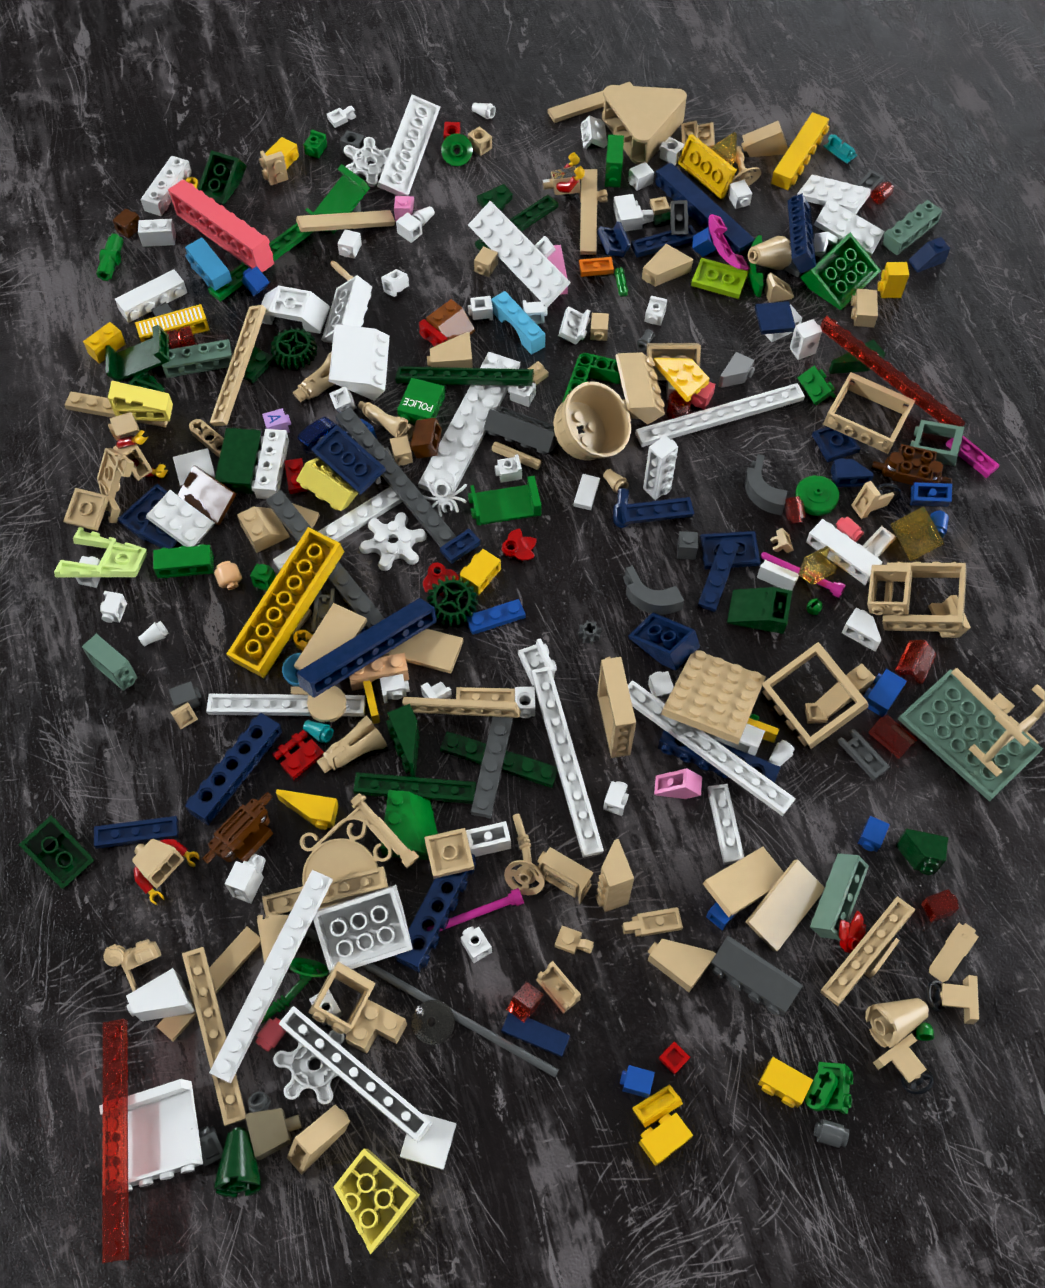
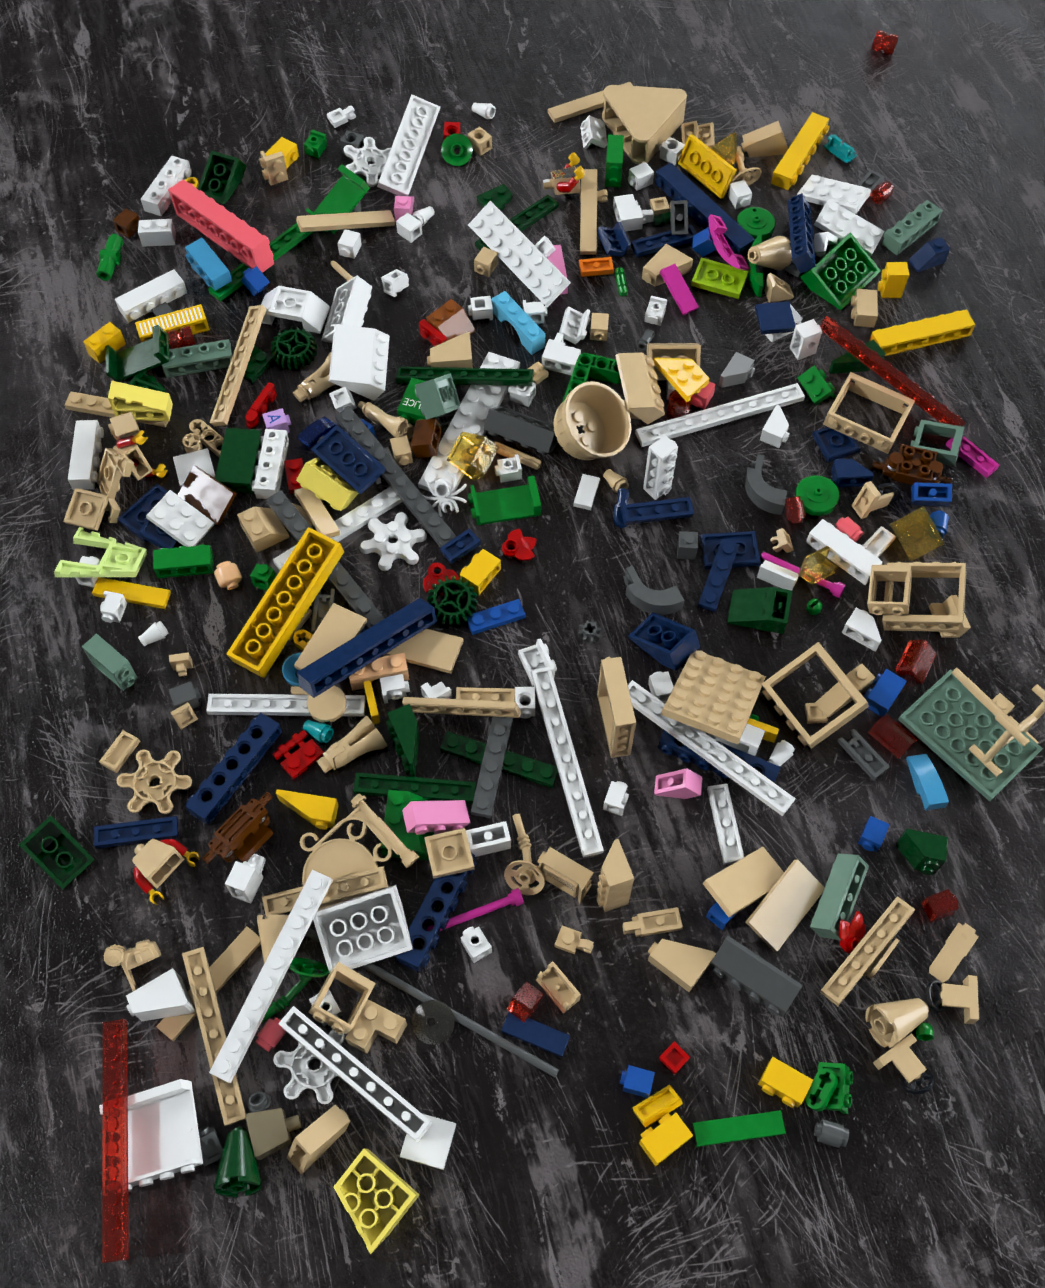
(85, 454): none -> white brick
(119, 751): none -> tan tile
(133, 592): none -> yellow tile
(149, 770): none -> tan plate
(181, 663): none -> tan tile
(189, 441): none -> tan wheel
(260, 405): none -> red hinge
(317, 513): none -> tan tile
(435, 816): none -> bright pink brick
(437, 396): none -> sand green slope
(473, 454): none -> clear yellow slope
(560, 357): none -> white hinge
(679, 289): none -> dark pink tile
(738, 1128): none -> green tile
(757, 222): none -> green wheel
(775, 428): none -> white slope
(885, 42): none -> clear red wheel
(924, 332): none -> yellow brick
(927, 782): none -> dark azure slope

